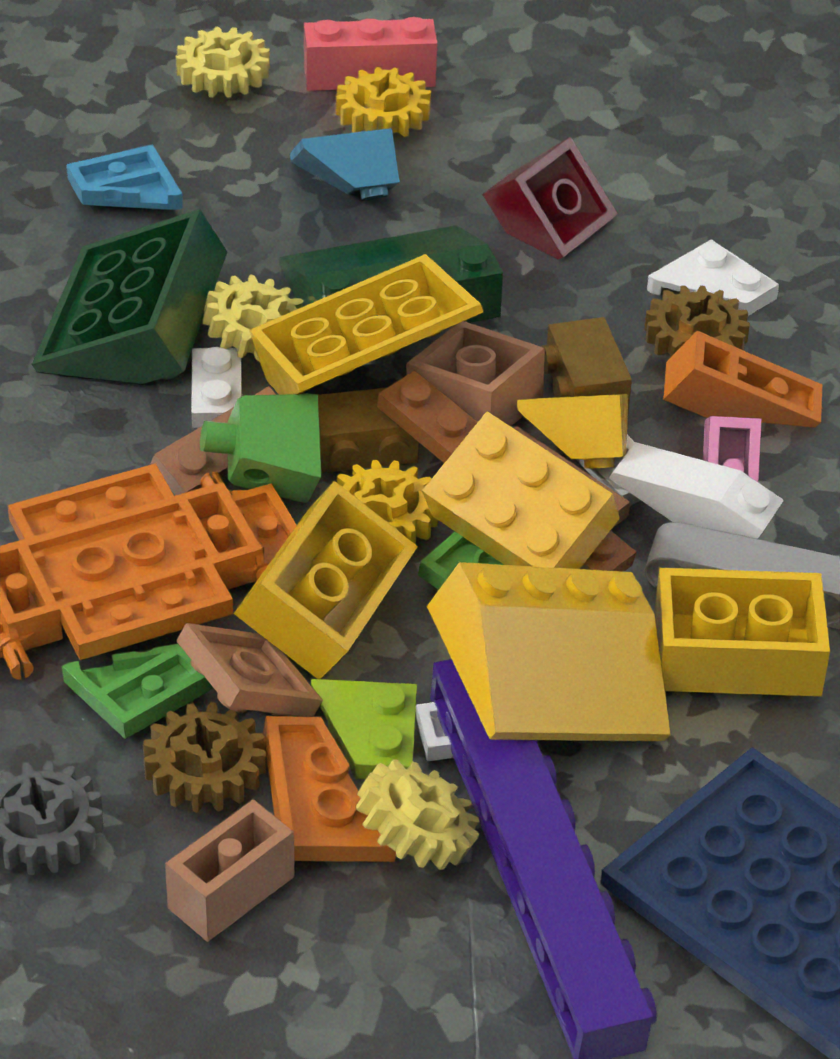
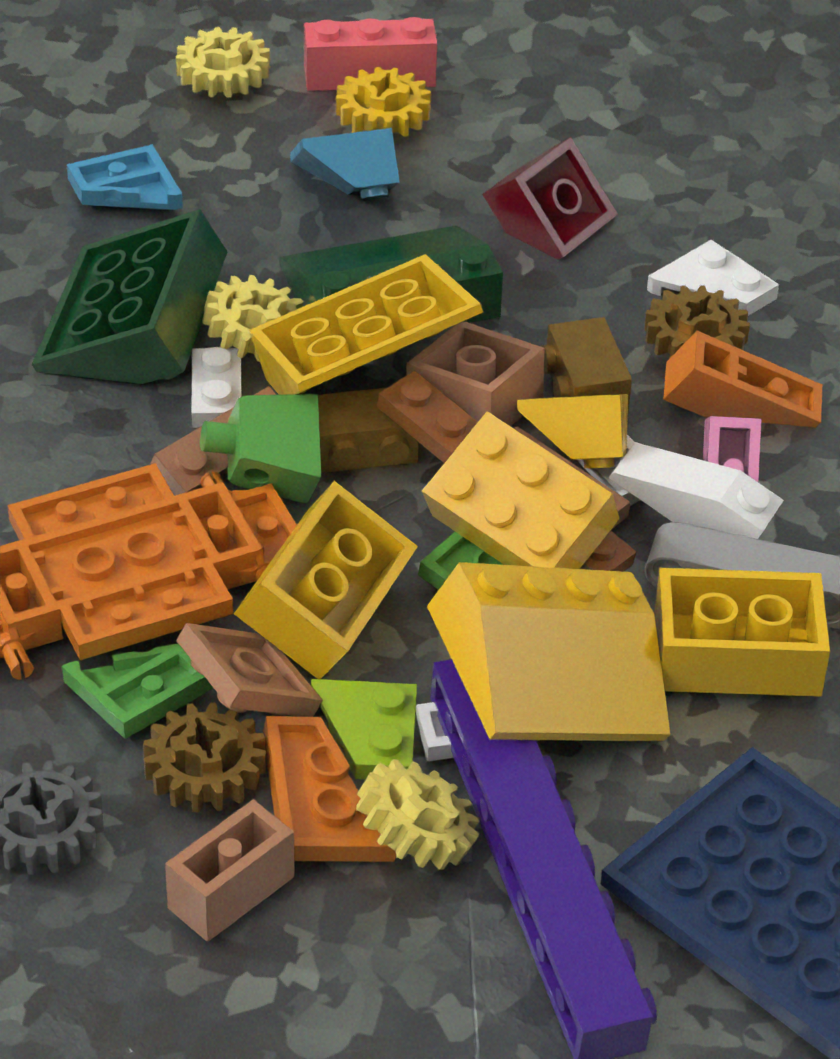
(393, 497): yellow gear -> none

